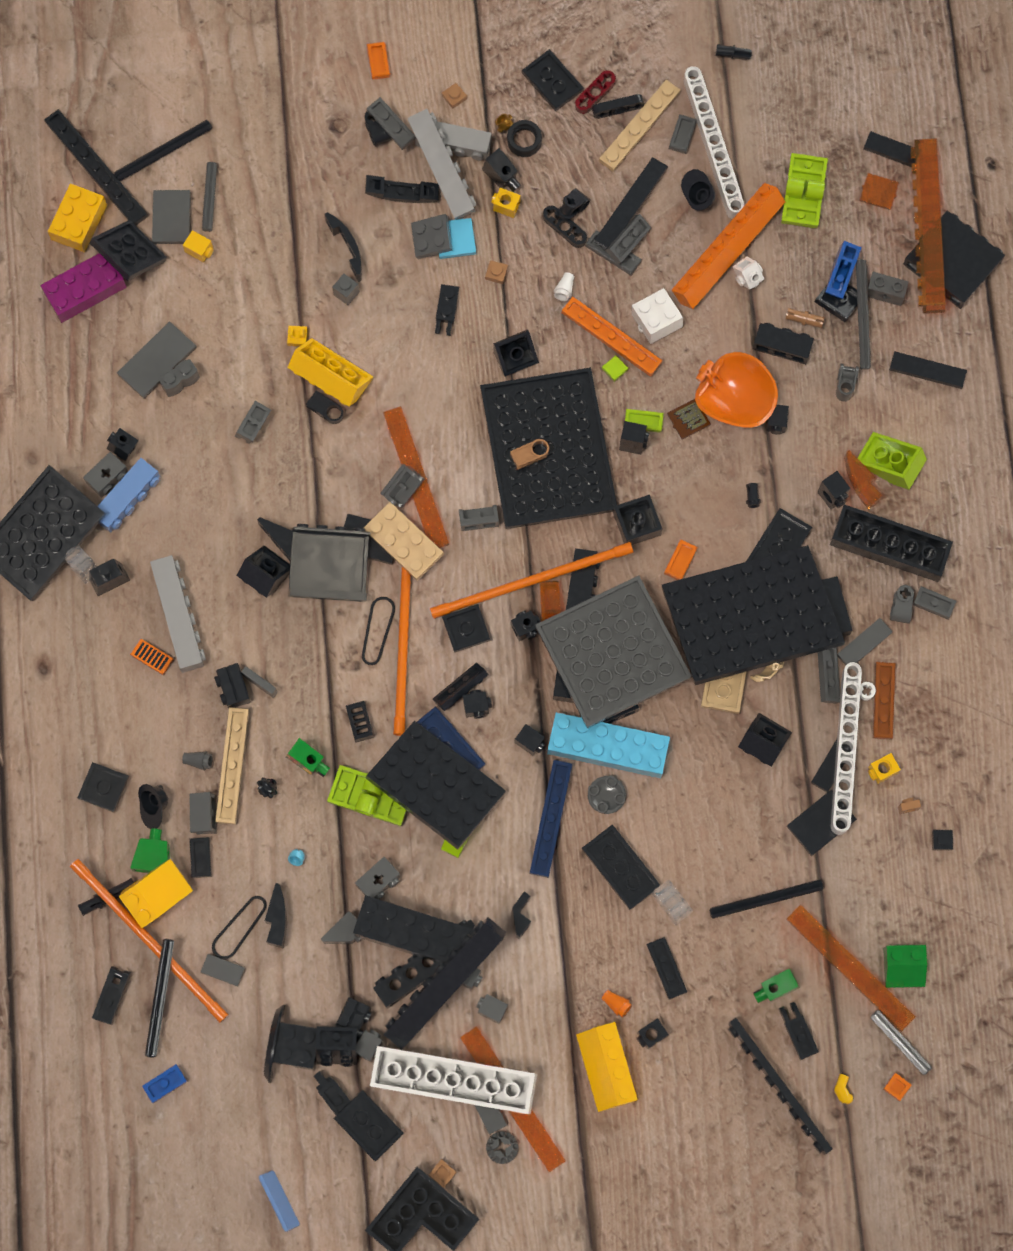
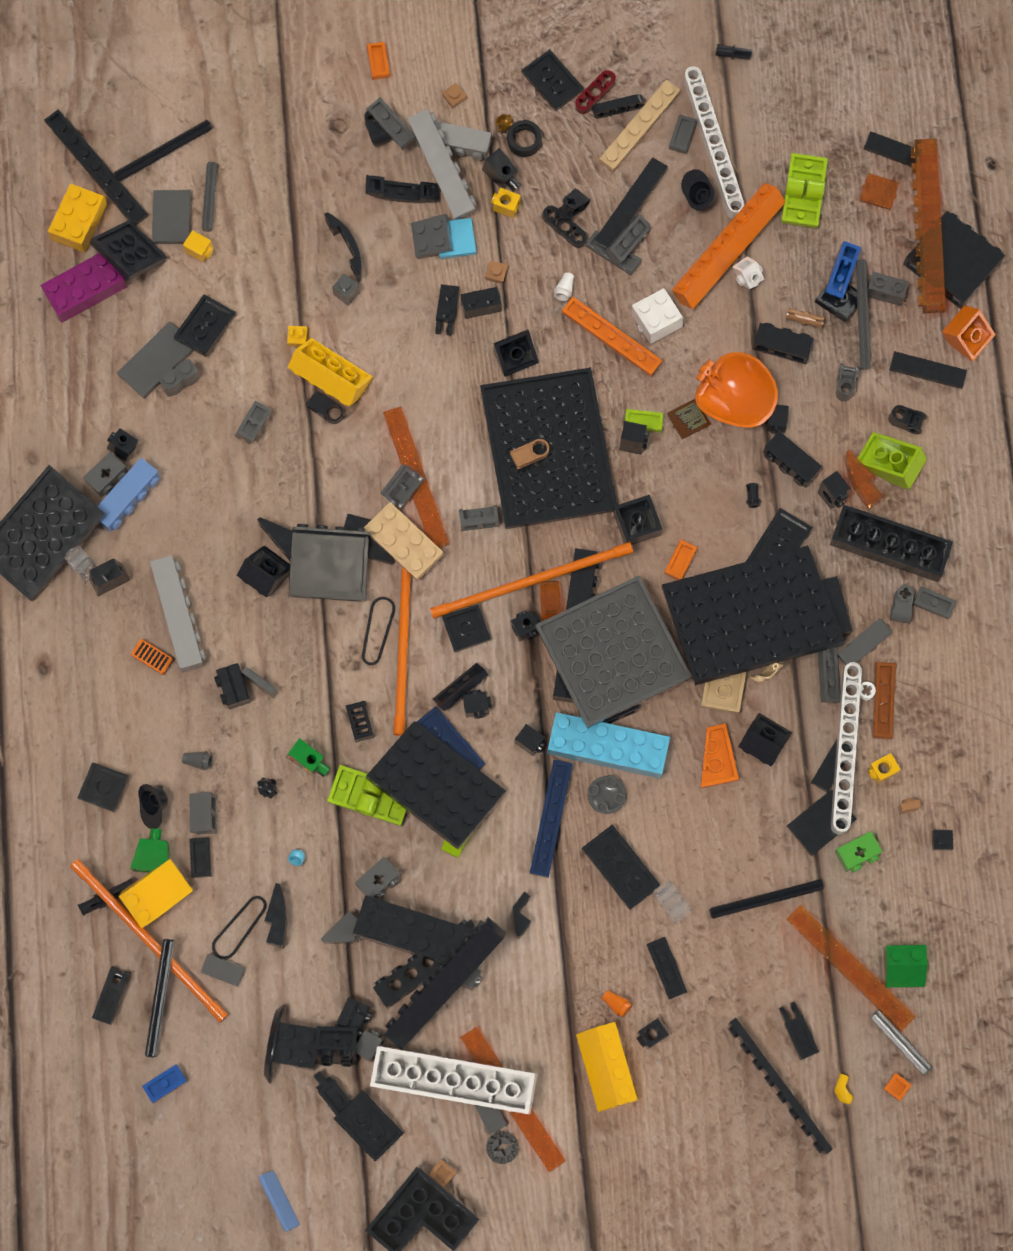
(204, 325): none -> black tile
(232, 766): tan plate -> none
(481, 302): none -> black brick
(492, 1008): dark grey brick -> none
(615, 368): lime tile -> none
(718, 758): none -> orange wing
(786, 984): green torso -> none
(792, 460): none -> black brick
(865, 843): none -> bright green brick
(908, 419): none -> black piece
(969, 332): none -> orange slope

